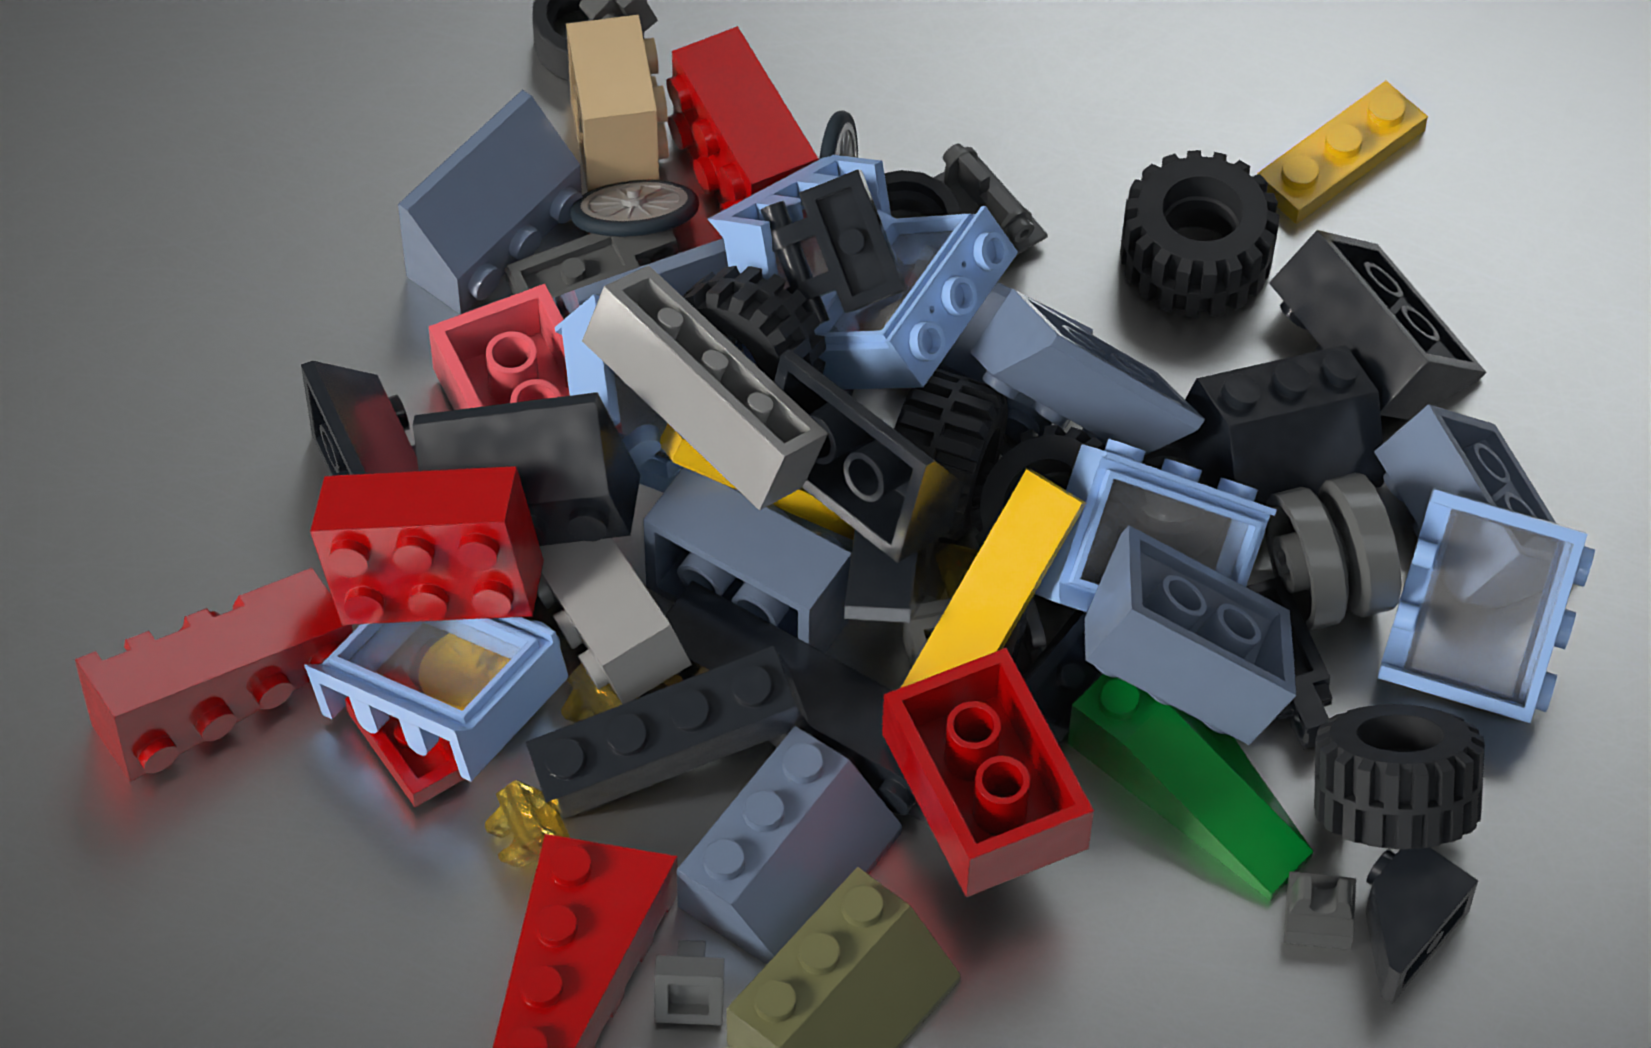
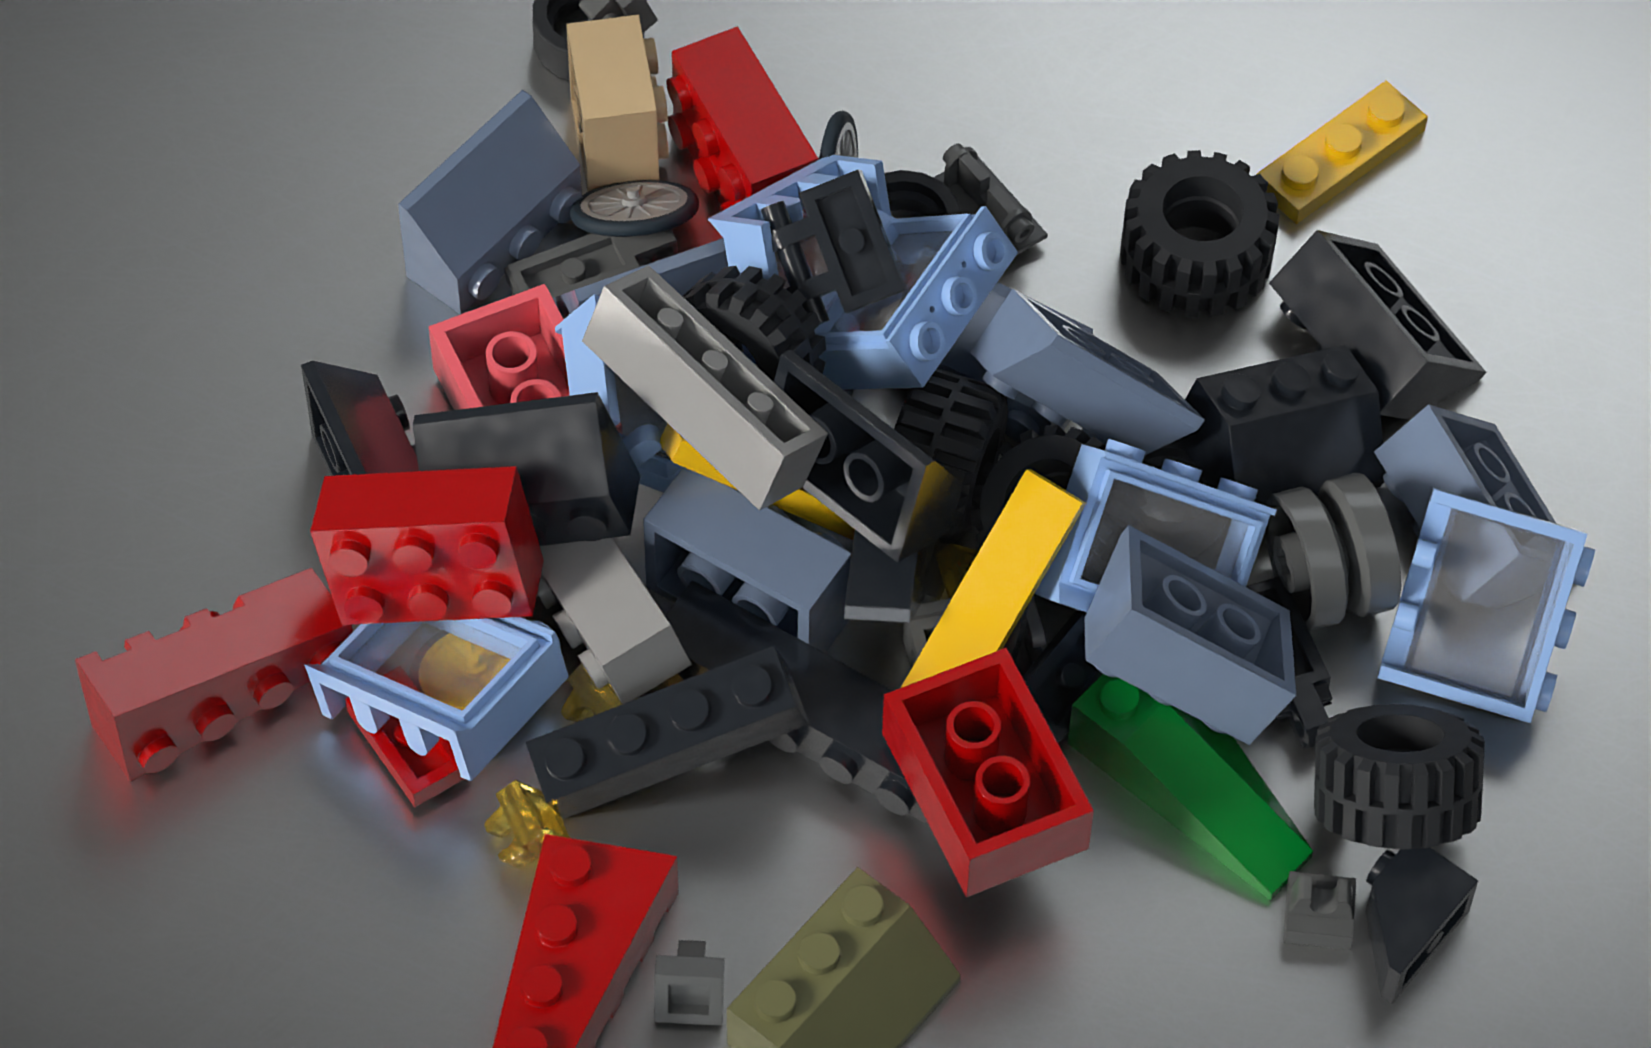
(785, 846): sand blue slope -> none

